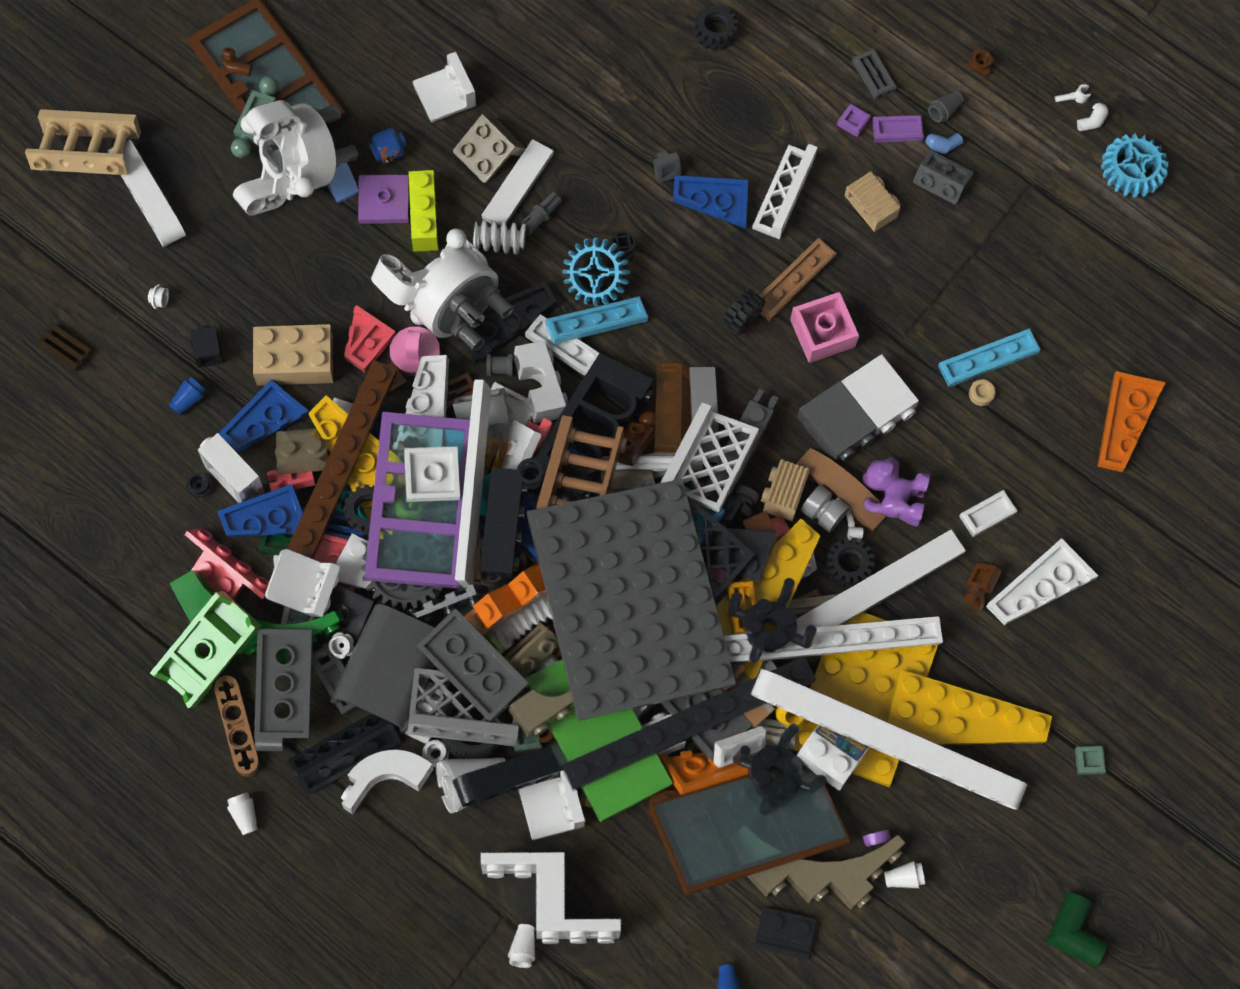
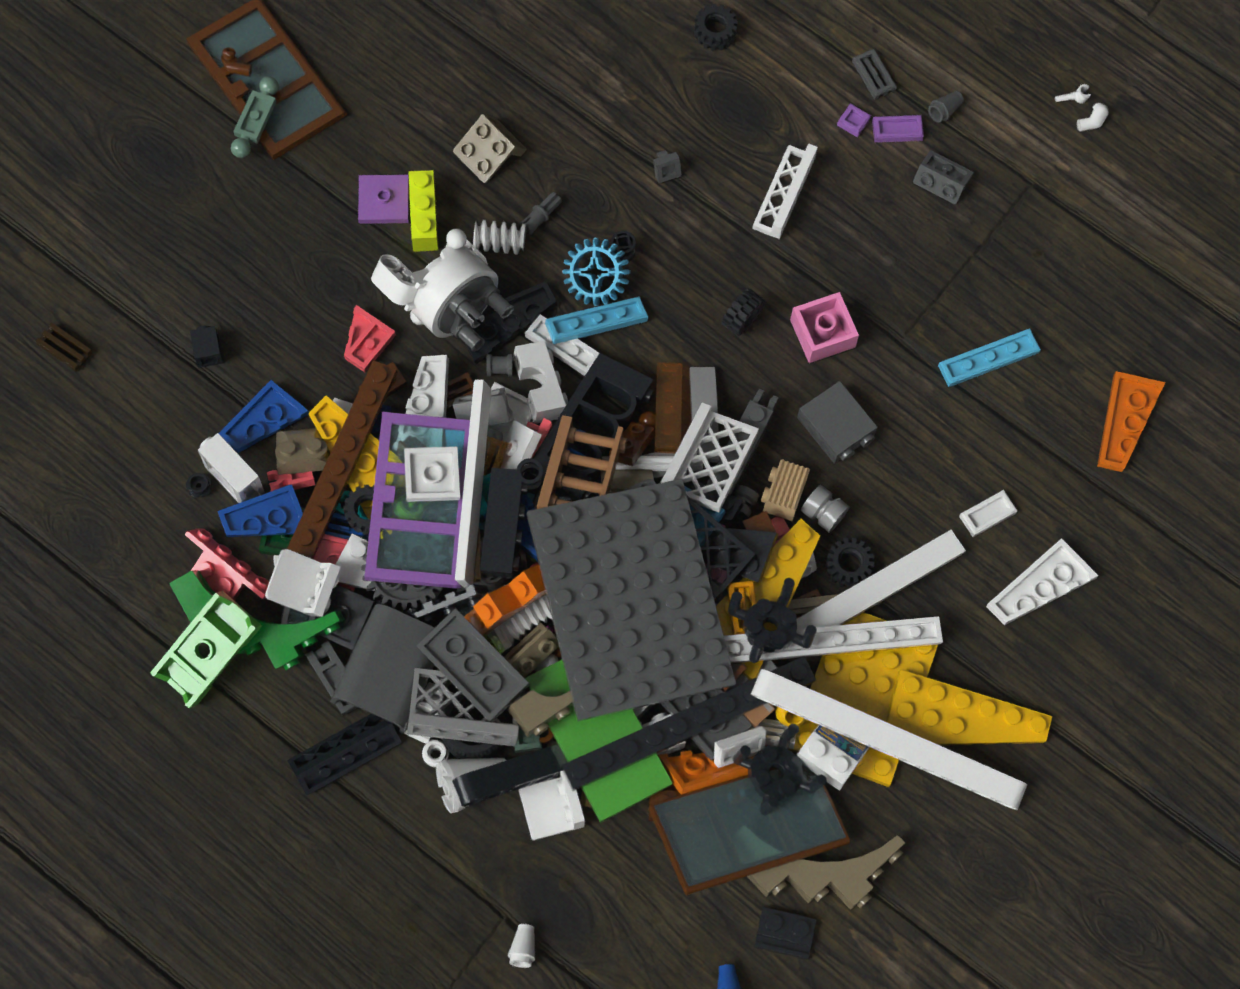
(83, 124): tan fence -> none
(150, 197): white beam -> none
(158, 296): white plate -> none
(187, 395): blue cone -> none
(235, 726): medium nougat beam -> none
(243, 813): white cone -> none
(269, 728): dark grey hinge -> none
(293, 354): tan brick -> none
(294, 153): white piece -> none
(334, 645): white plate -> none
(343, 184): medium blue slope -> none
(385, 766): white arch -> none
(388, 145): blue head -> none
(410, 346): bright pink tile -> none
(446, 90): white bracket -> none
(517, 183): white tile -> none
(550, 897): white bracket -> none
(713, 196): blue wing -> none
(796, 278): medium nougat tile -> none
(842, 486): medium nougat slope -> none
(853, 532): white hand -> none
(873, 201): tan brick -> none
(877, 838): medium lavender tile -> none
(881, 394): white panel -> none
(884, 476): medium lavender animal -> none
(905, 876): white cone -> none
(942, 144): medium blue arm -> none
(980, 582): reddish brown plate -> none
(981, 56): reddish brown plate -> none
(982, 392): tan tile -> none
(1068, 935): dark green brick -> none
(1090, 760): sand green tile -> none
(1130, 174): medium azure gear -> none

